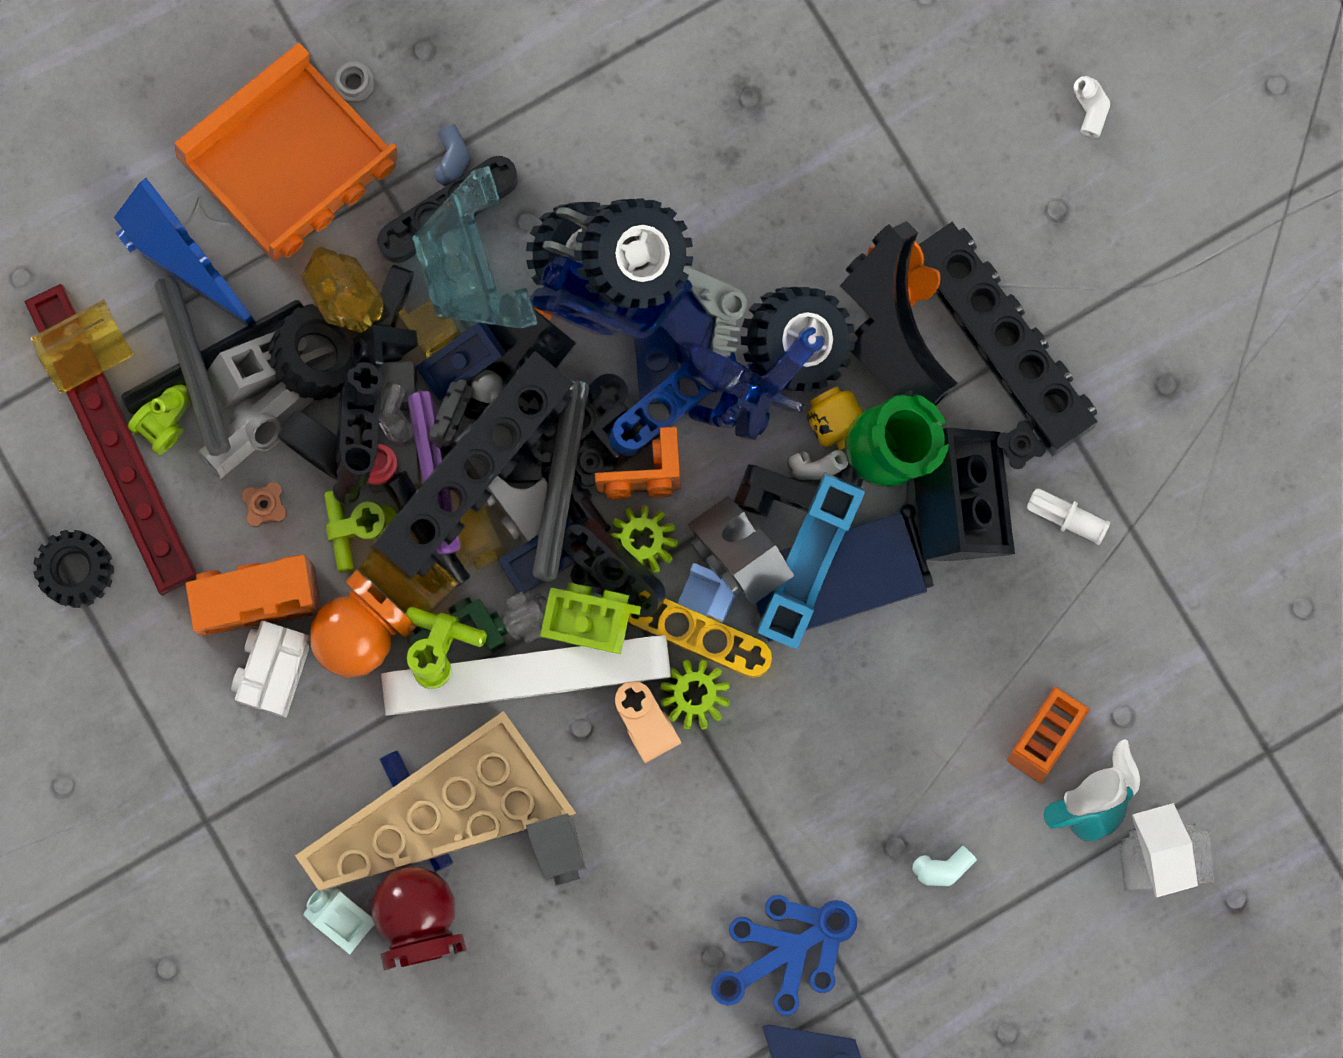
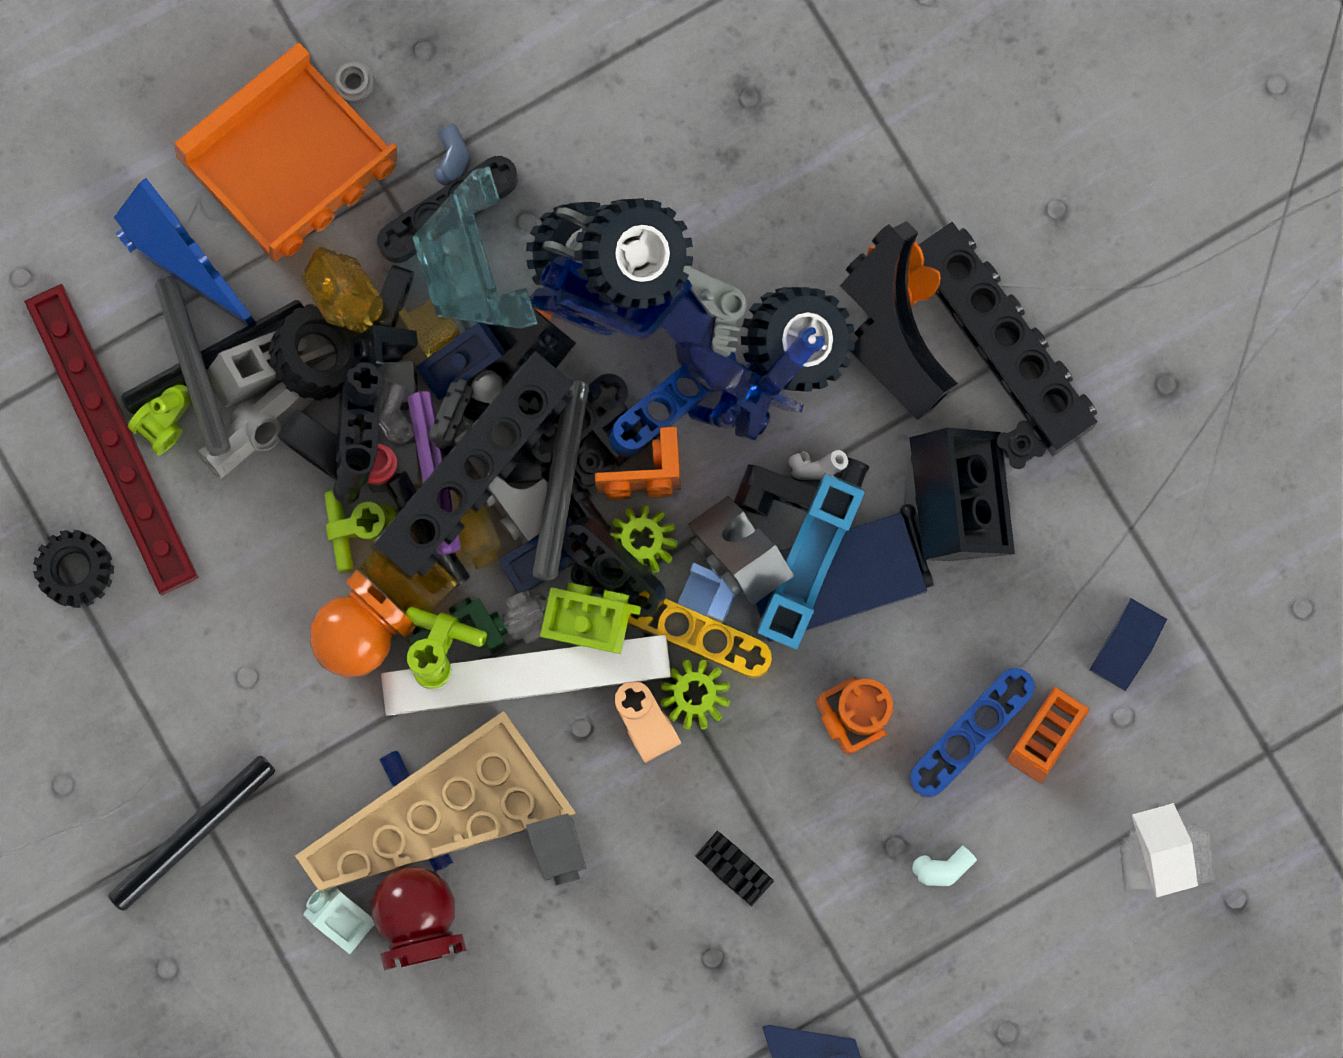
(81, 346): clear yellow panel -> none
(191, 833): none -> black axle
(252, 594): orange wedge -> none
(259, 515): nougat plate -> none
(271, 669): white brick -> none
(655, 360): dark blue plate -> none
(734, 868): none -> black tyre
(791, 949): blue plant -> none
(832, 416): yellow head -> none
(862, 710): none -> orange piece
(896, 441): green tile -> none
(969, 730): none -> blue beam
(1068, 516): white axle -> none
(1095, 104): white arm -> none
(1099, 801): hair -> none
(1128, 644): none -> dark blue slope

